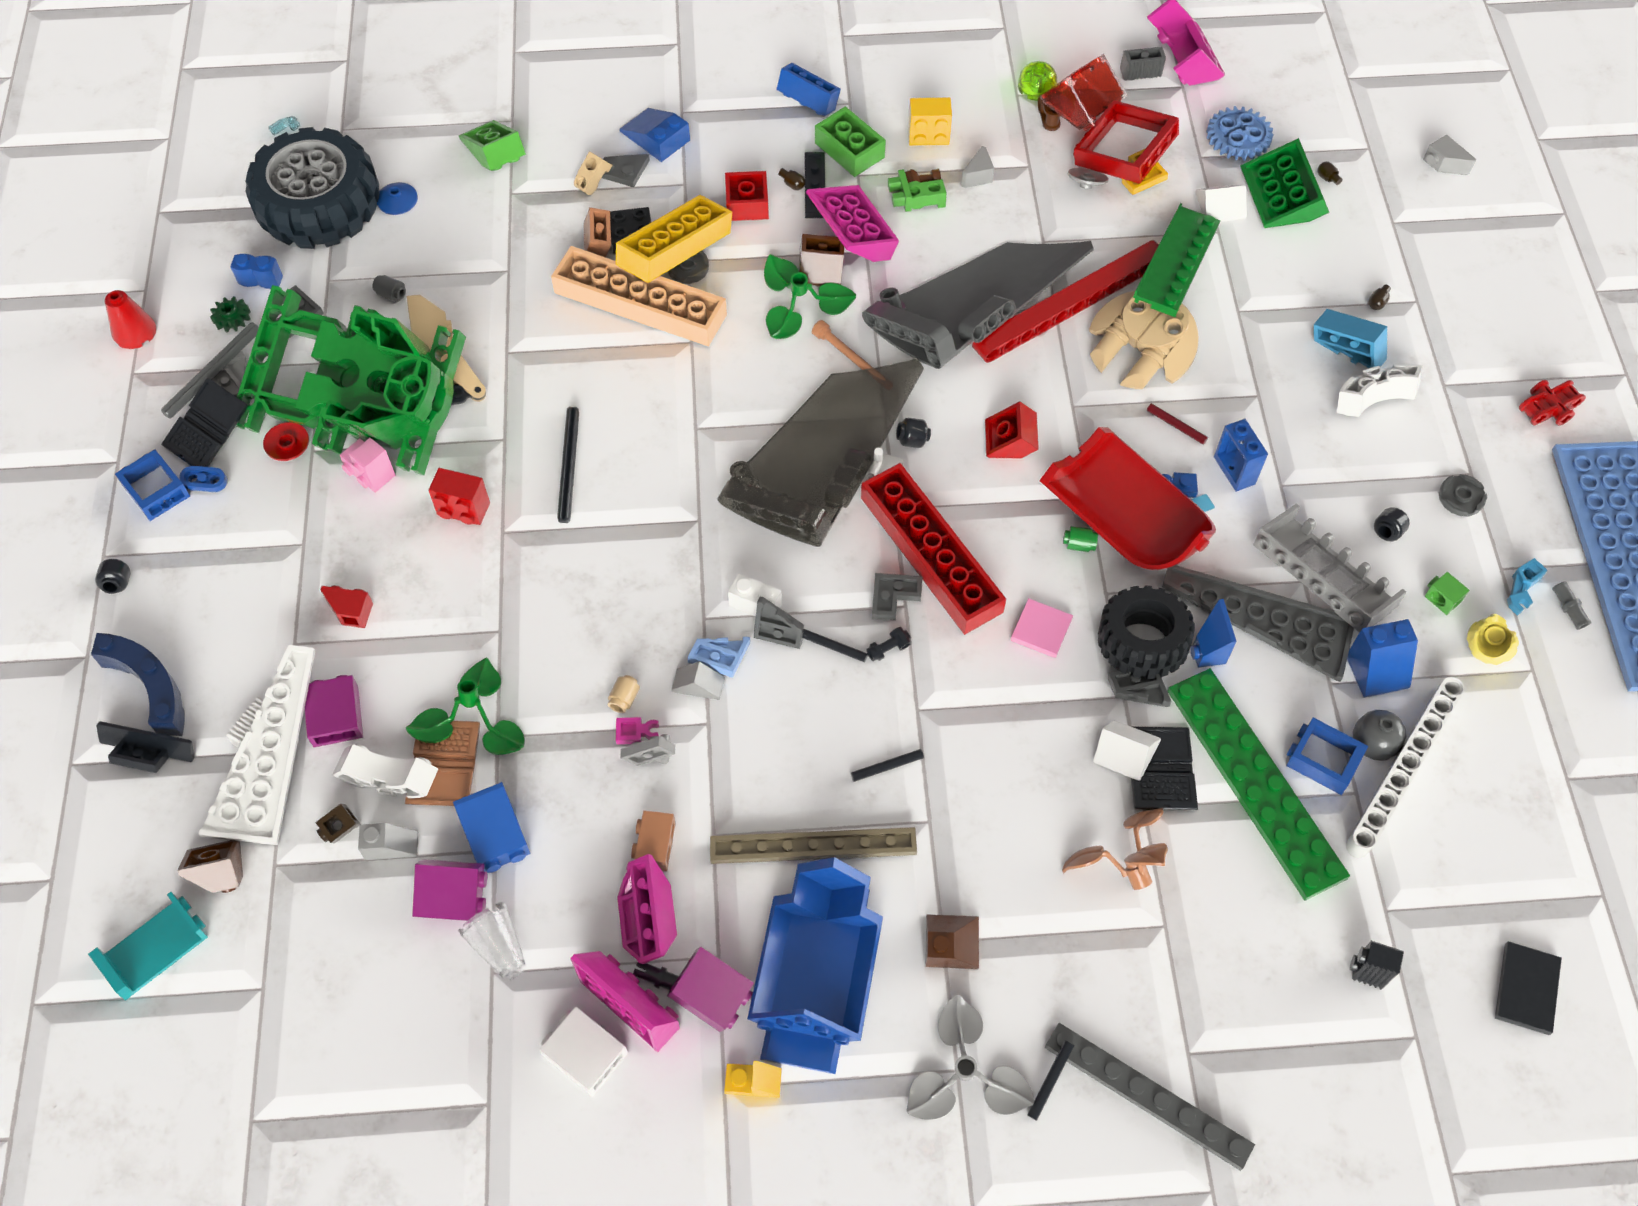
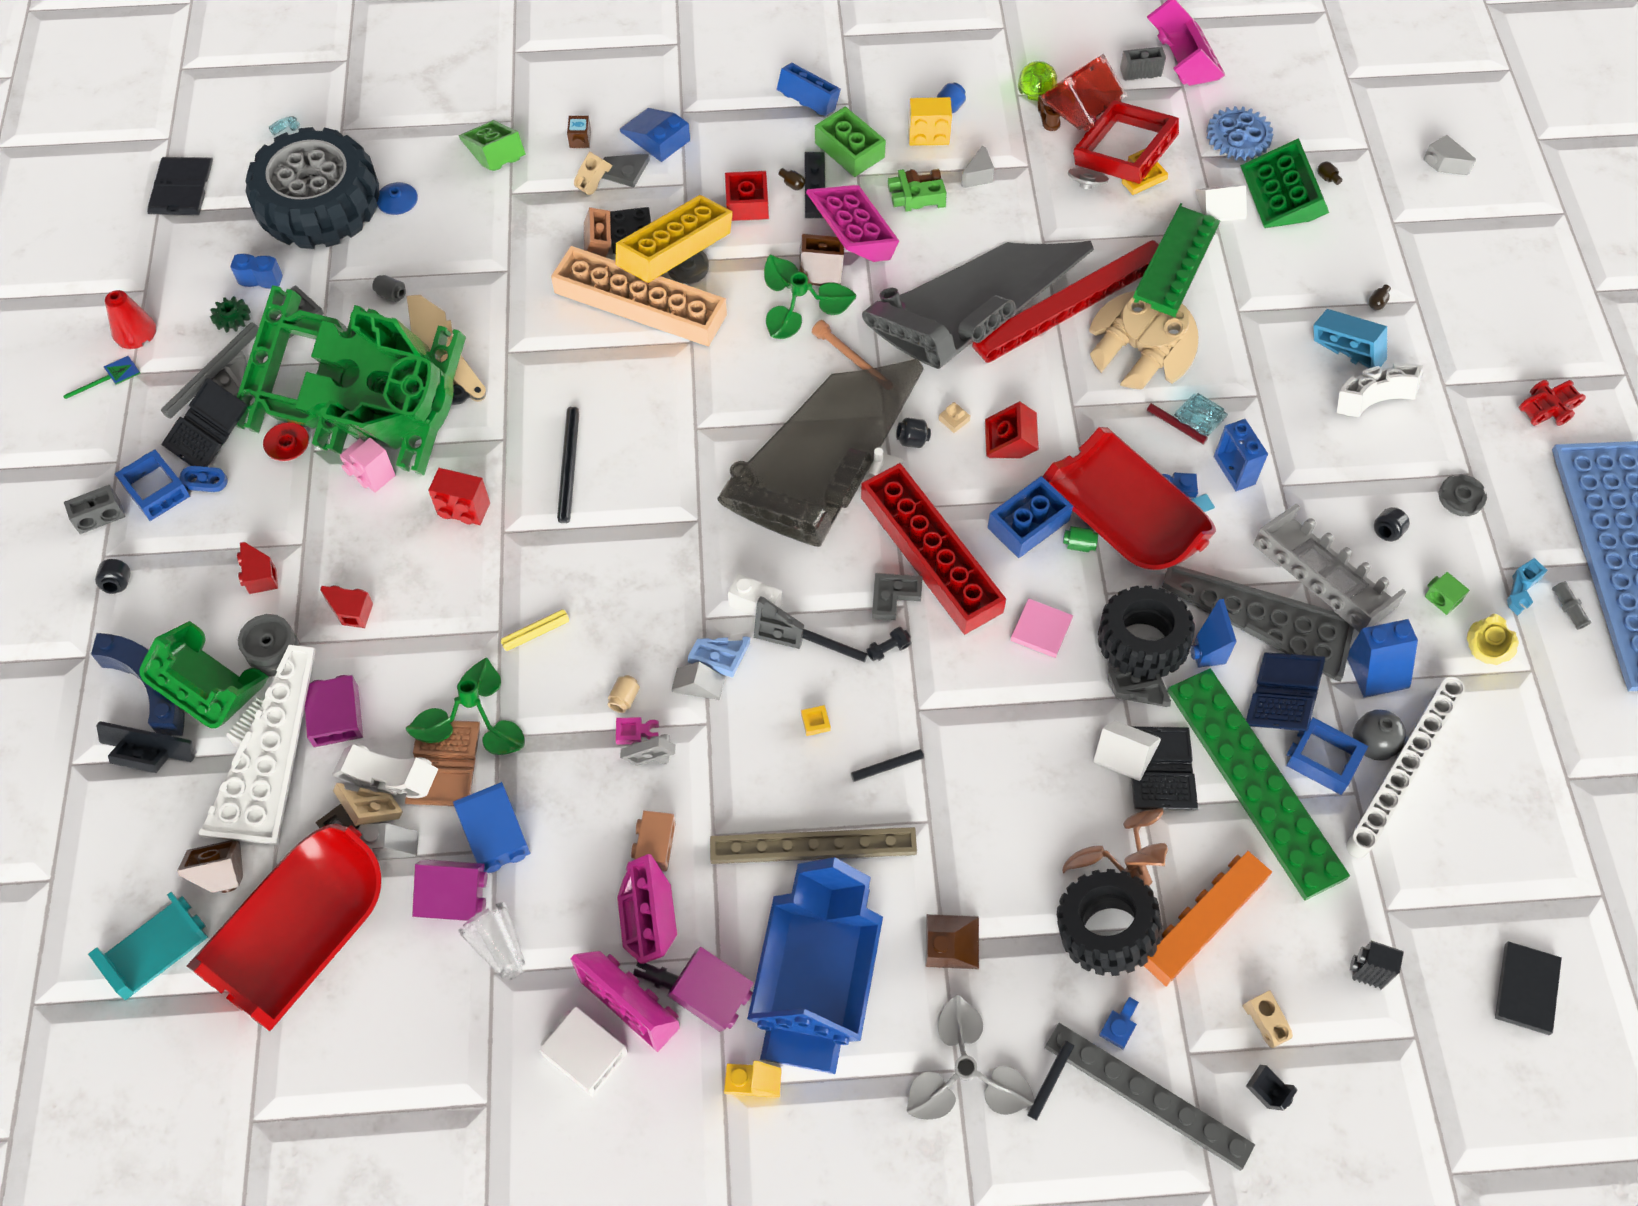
(94, 509): none -> dark grey brick
(117, 371): none -> piece
(180, 185): none -> black piece
(196, 680): none -> green windscreen
(257, 570): none -> red slope
(265, 642): none -> dark grey wheel
(292, 924): none -> red panel
(367, 805): none -> tan wing
(534, 630): none -> light yellow axle
(579, 131): none -> reddish brown brick
(815, 720): none -> yellow plate
(954, 417): none -> tan tile
(956, 93): none -> blue head
(1030, 517): none -> blue brick
(1116, 951): none -> black tyre
(1119, 1026): none -> blue plate
(1201, 414): none -> clear light blue piece
(1207, 917): none -> orange brick
(1269, 1019): none -> tan leg
(1271, 1089): none -> black bracket
(1286, 691): none -> dark blue piece

